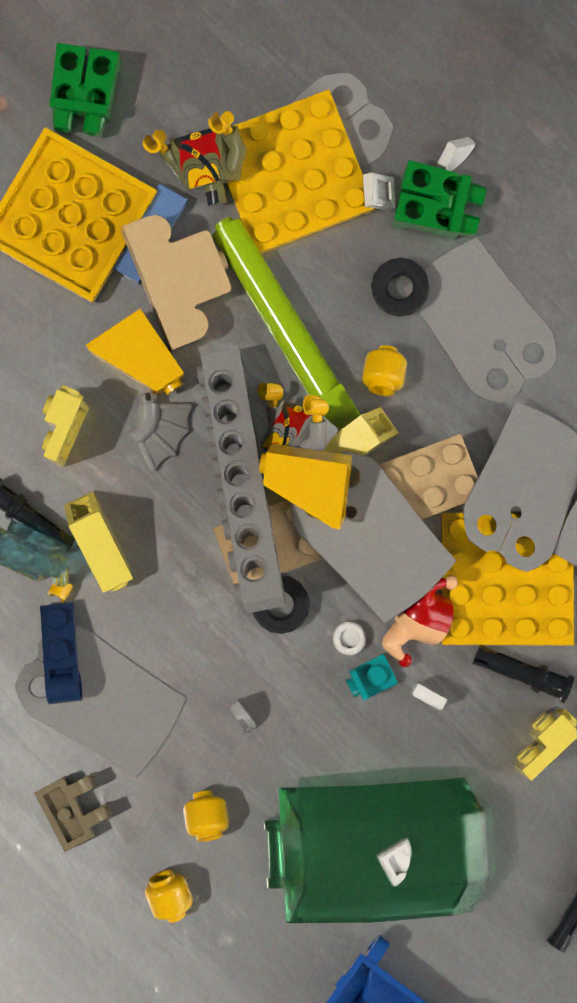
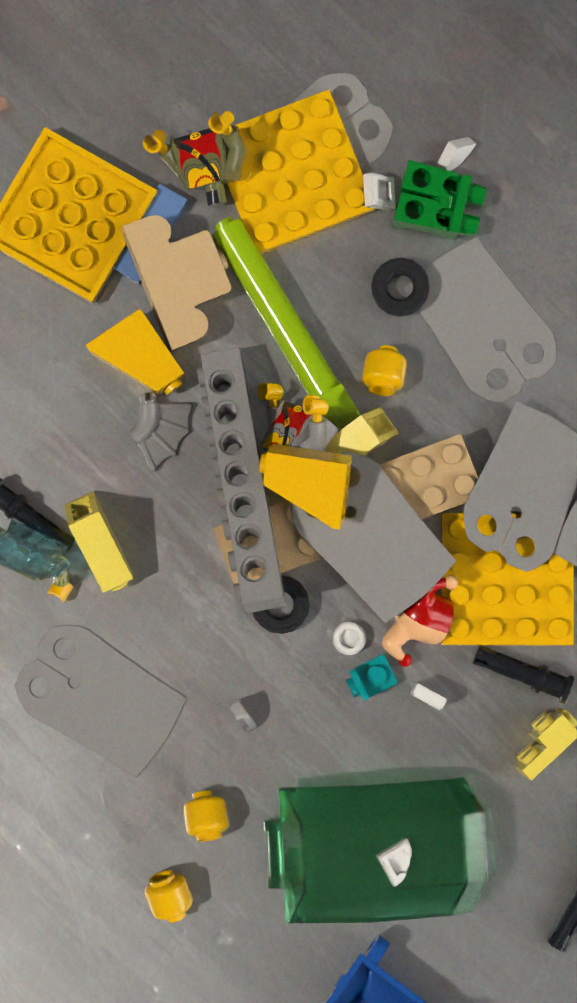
(60, 653): dark blue plate -> none
(66, 414): light yellow plate -> none
(66, 813): dark tan plate -> none
(83, 99): green hips -> none

